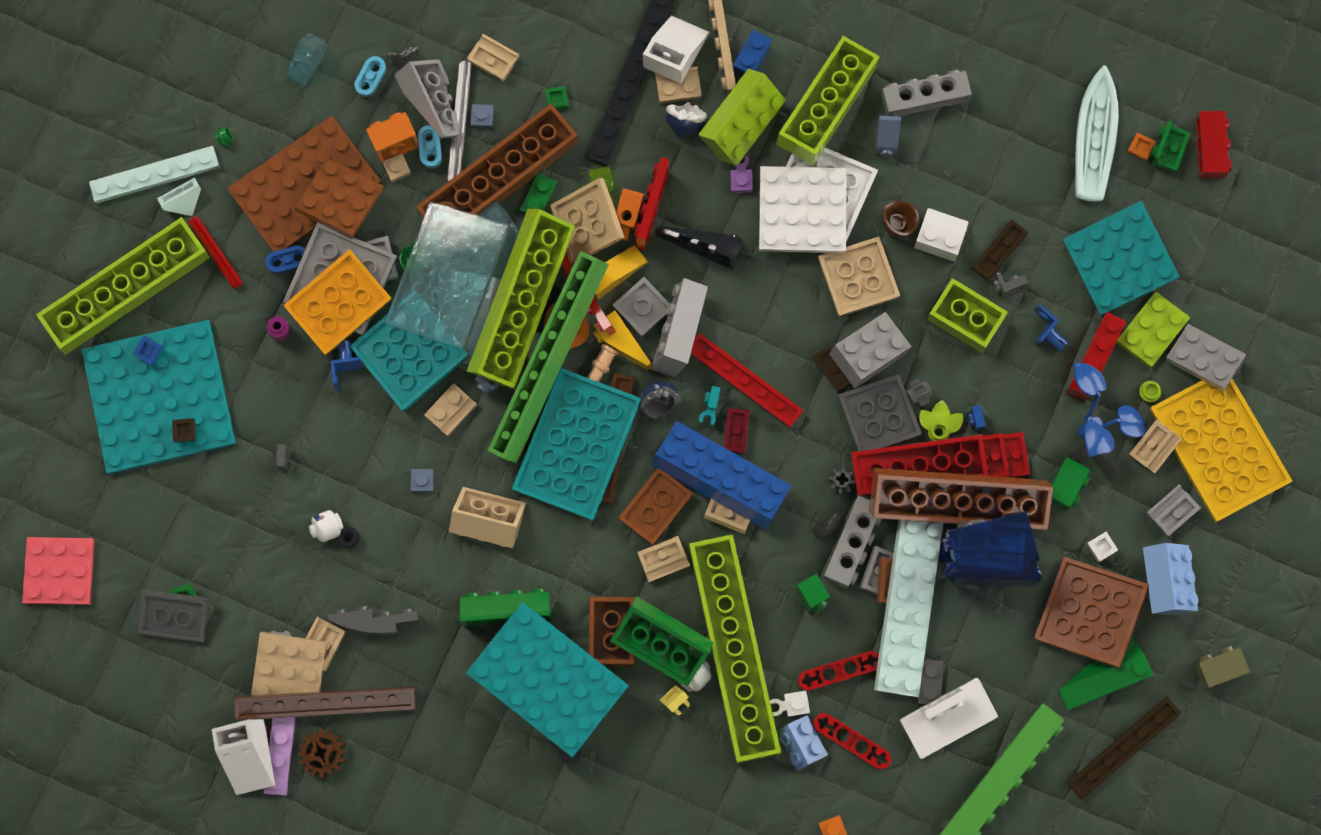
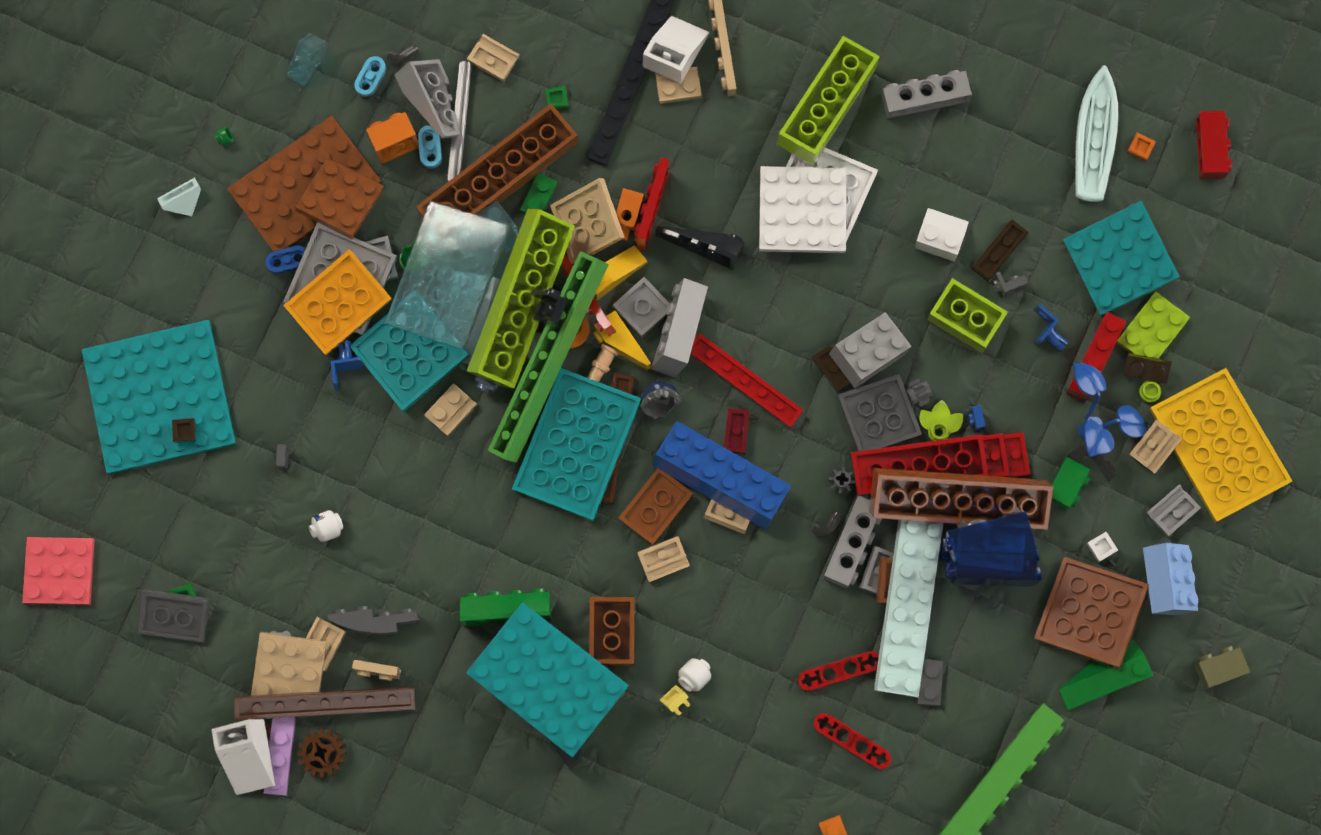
(122, 286): lime brick -> none
(148, 350): blue plate -> none
(154, 174): light aqua plate -> none
(215, 252): red axle -> none
(283, 333): magenta brick -> none
(348, 531): black plate -> none
(383, 671): none -> tan plate
(396, 167): tan plate -> none
(422, 480): sand blue plate -> none
(482, 116): sand blue plate -> none
(487, 517): tan slope -> none
(550, 307): none -> black bracket
(605, 173): clear neon green bracket -> none
(662, 641): green slope -> none
(685, 119): hair -> none
(711, 400): teal plate -> none
(734, 649): lime brick -> none
(741, 178): medium lavender plate -> none
(742, 117): lime brick -> none
(752, 53): blue brick -> none
(794, 704): white plate -> none
(802, 743): medium blue bracket -> none
(812, 594): green brick -> none
(859, 277): tan plate -> none
(887, 135): sand blue slope -> none
(900, 218): reddish brown helmet -> none
(948, 718): white bracket -> none
(1123, 748): dark brown tile -> none
(1147, 368): none -> dark brown plate
(1170, 148): green bracket -> none
(1205, 357): light grey plate -> none

